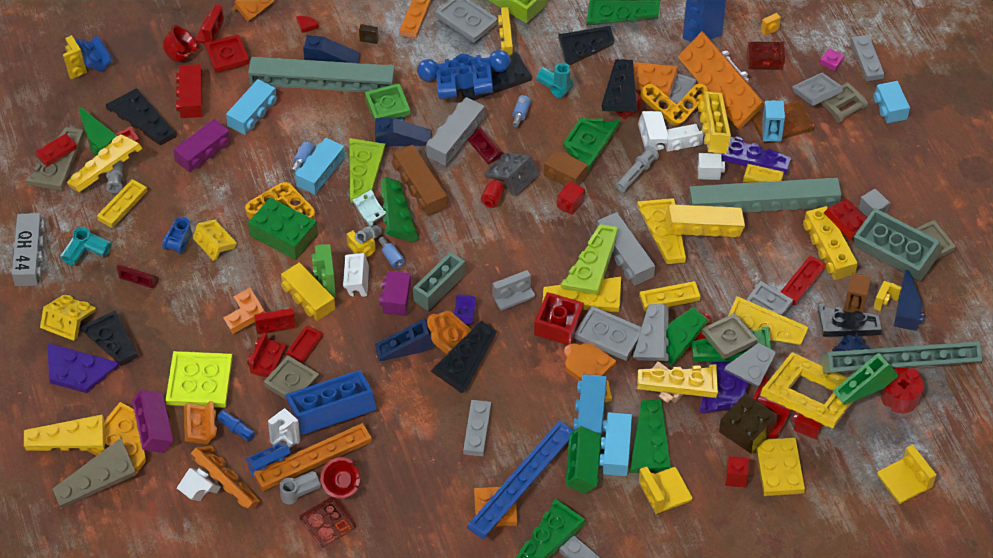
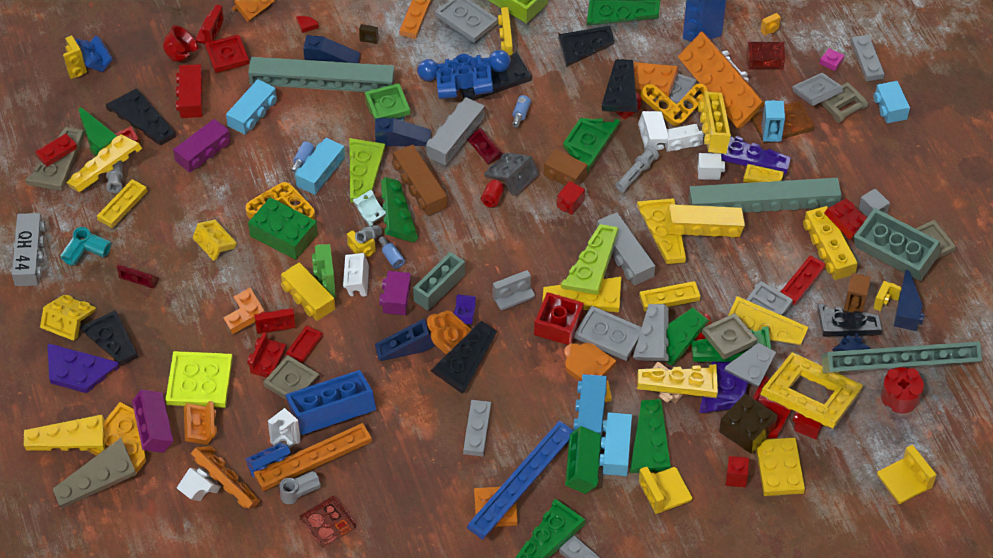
(178, 235): blue piece -> none
(236, 425): blue pin -> none
(340, 478): red helmet -> none
(557, 81): teal piece -> none
(866, 380): green slope -> none

